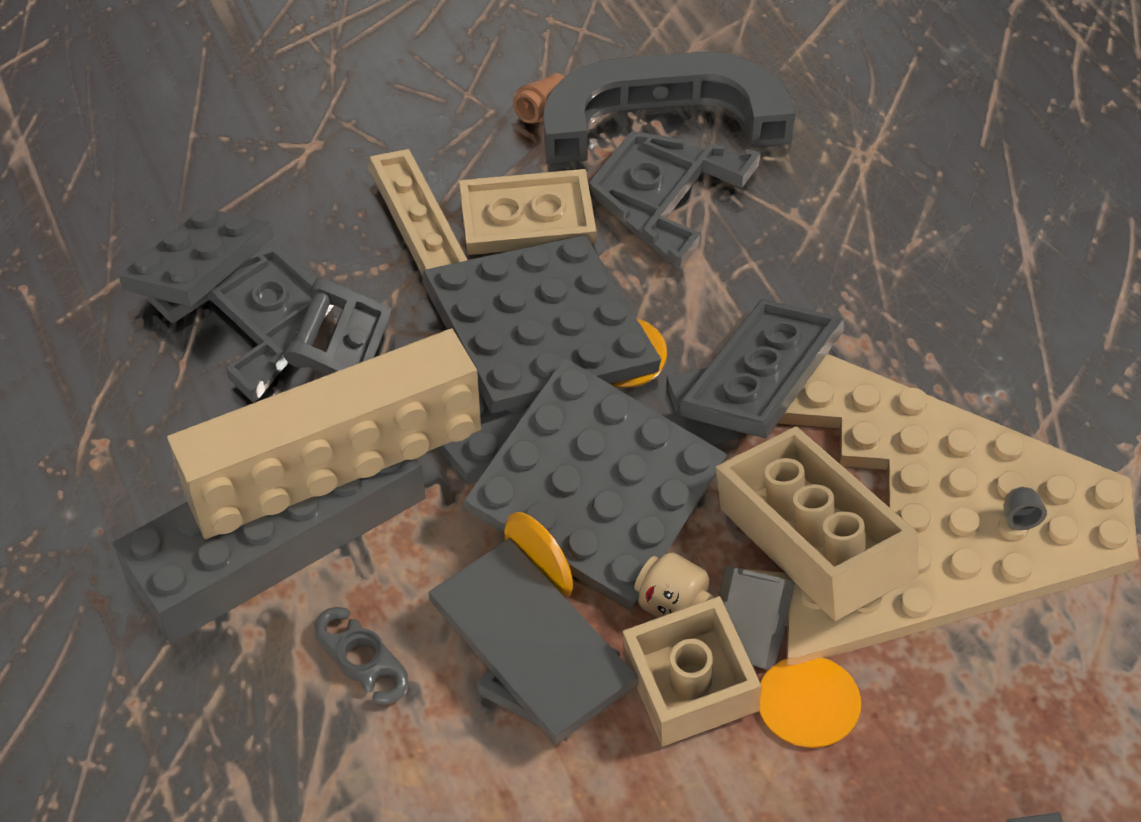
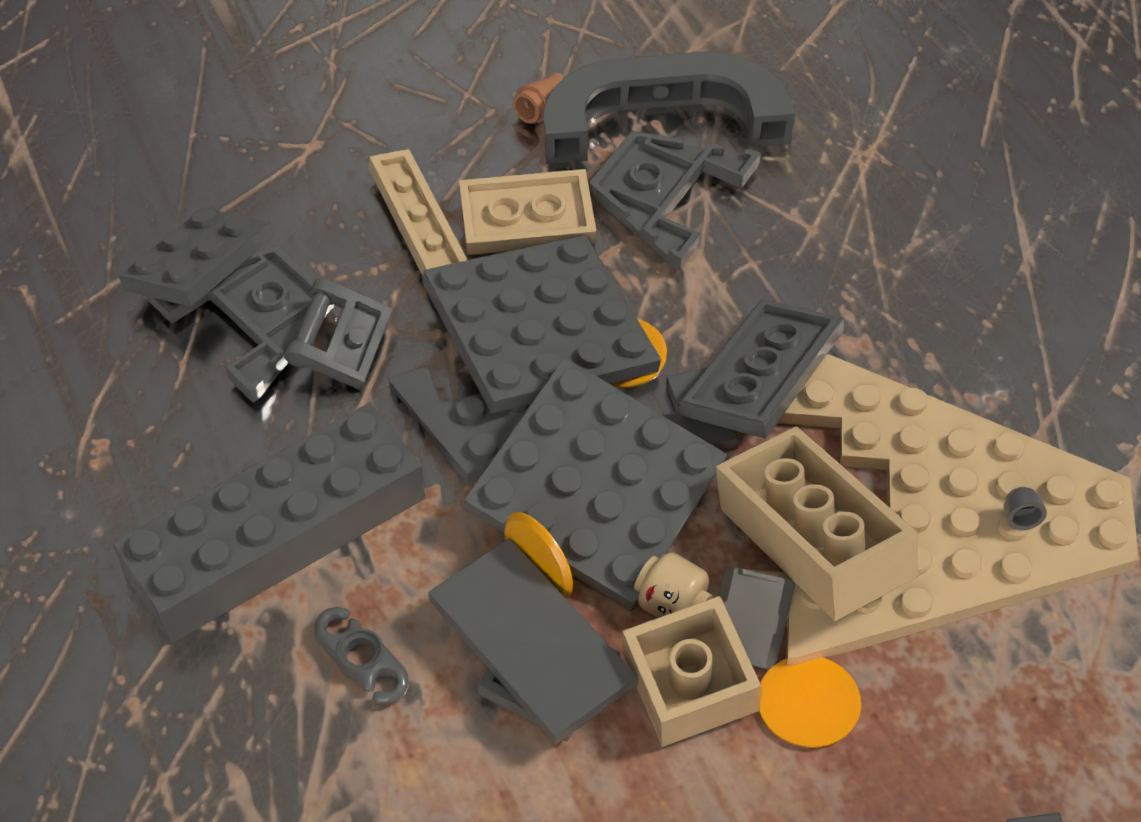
(327, 433): tan brick -> none

